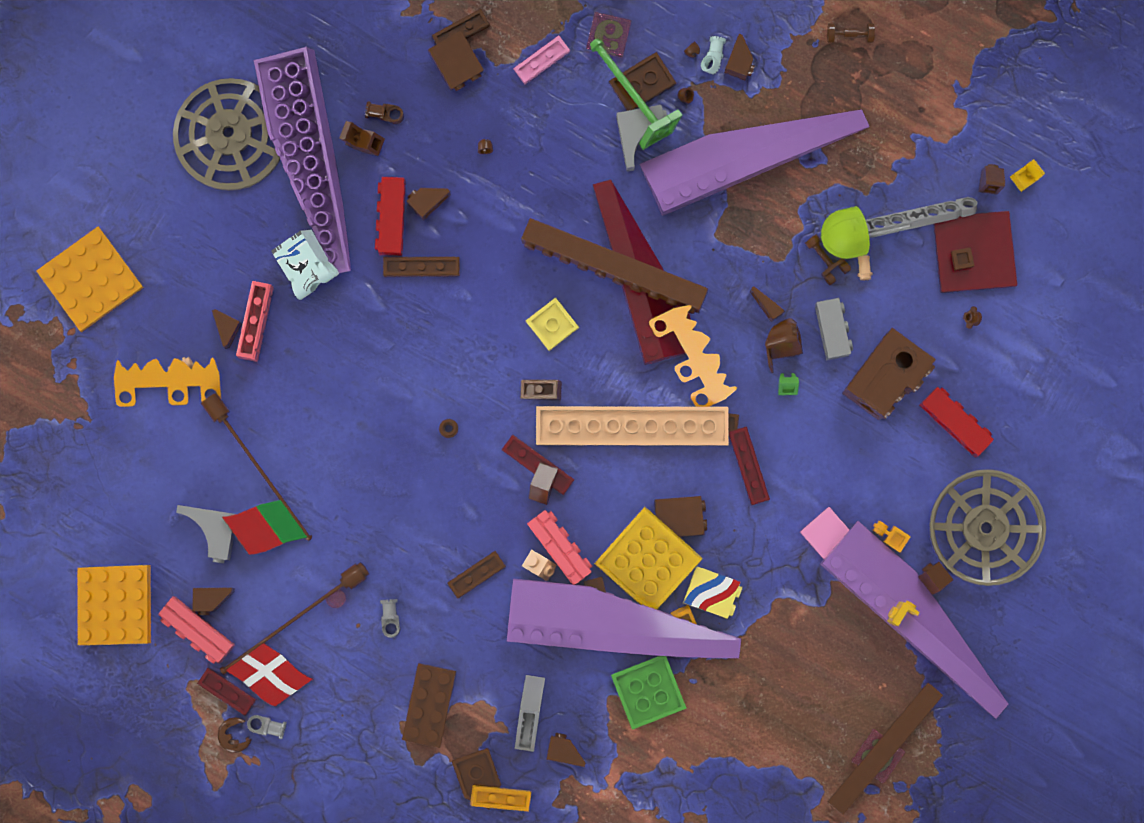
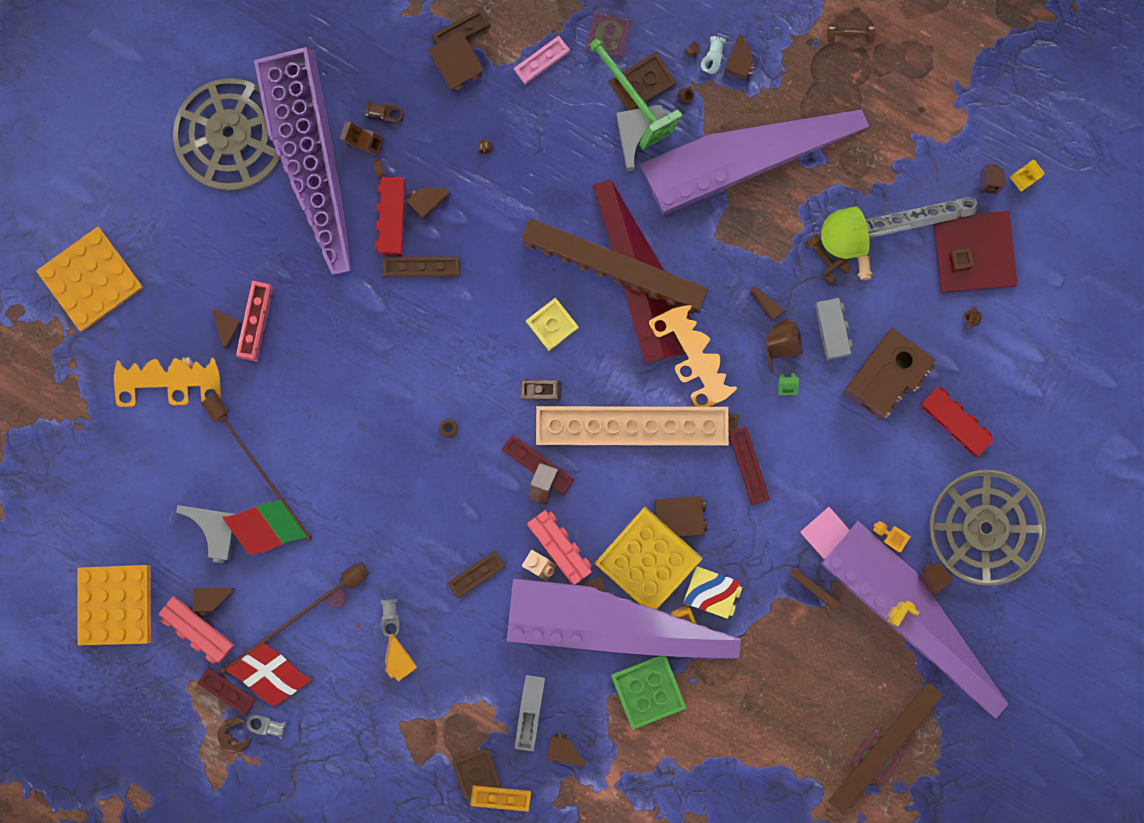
(304, 263): light aqua piece -> none
(379, 168): none -> reddish brown tile
(397, 659): none -> light orange slope
(429, 705): reddish brown plate -> none
(815, 589): none -> reddish brown tile

